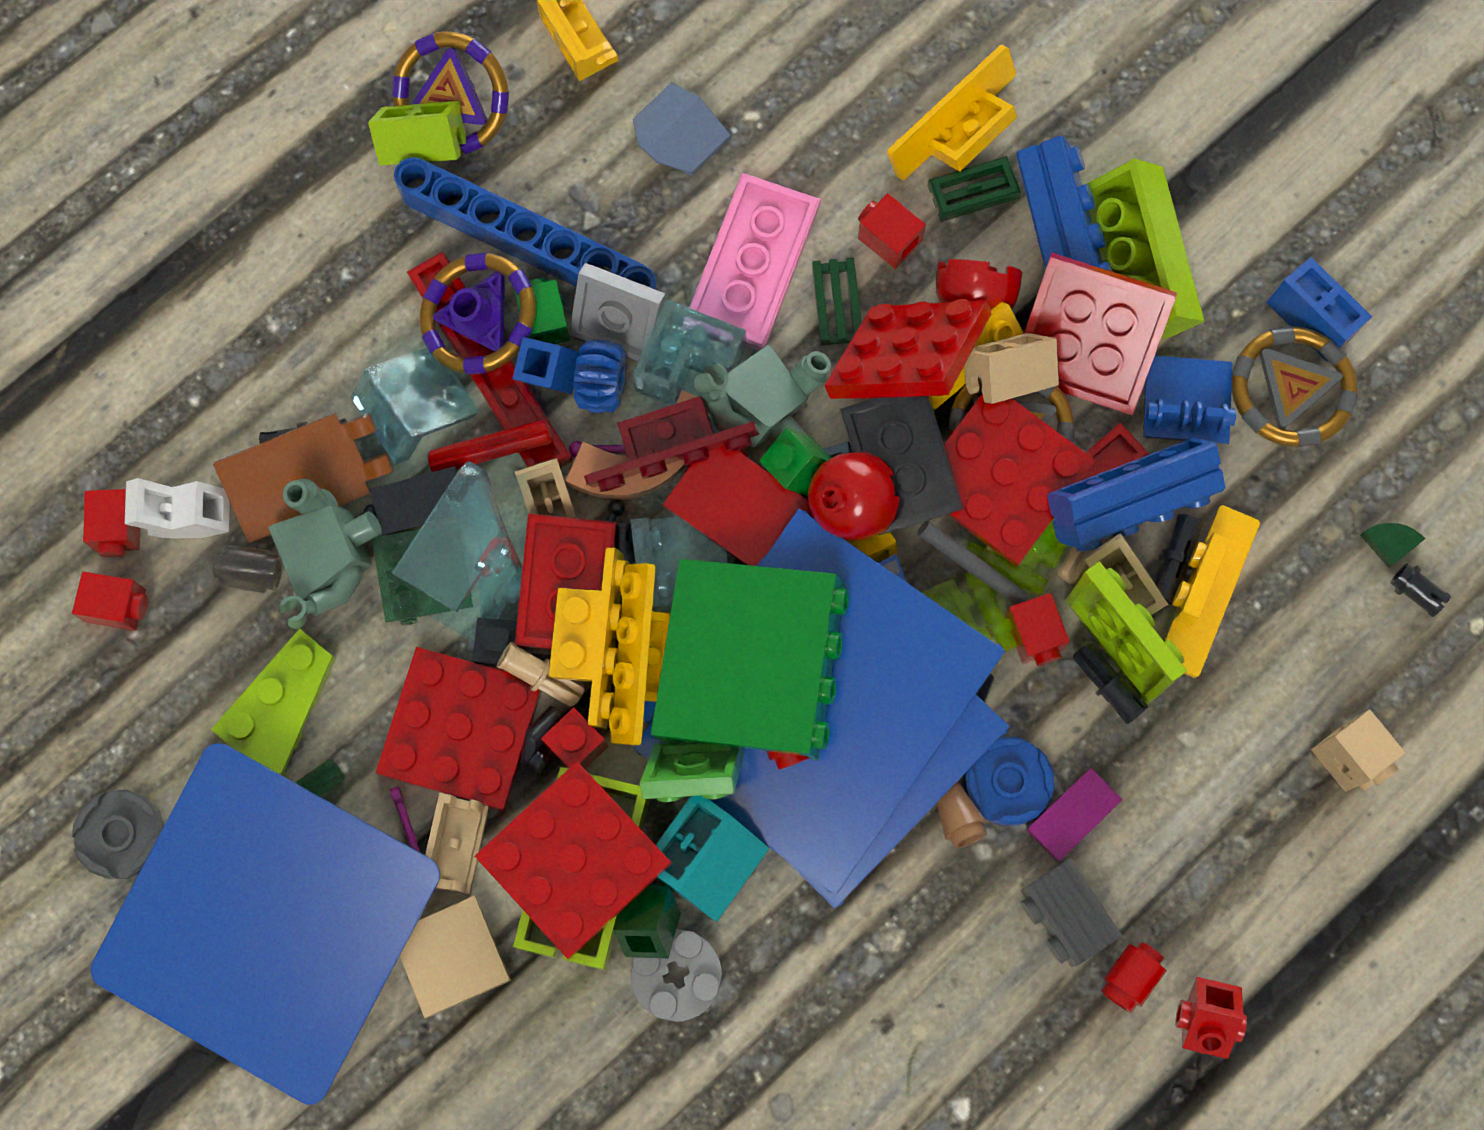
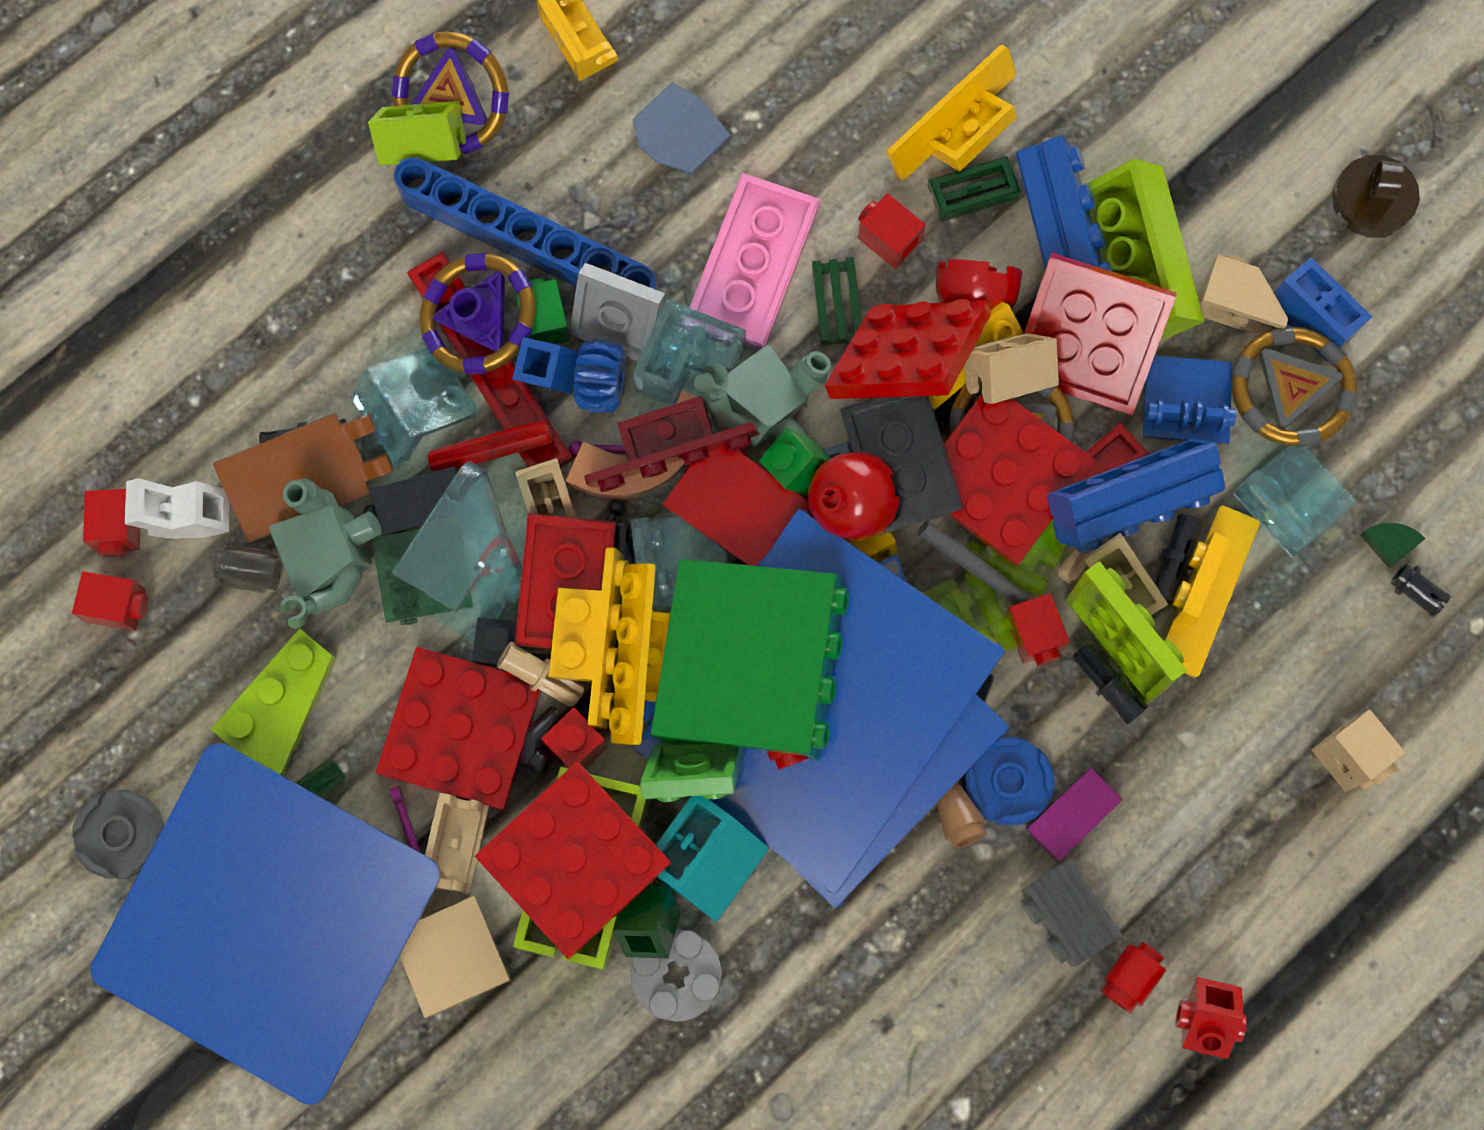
(1240, 297): none -> tan slope
(1294, 498): none -> clear light blue bracket
(1376, 196): none -> dark brown tile

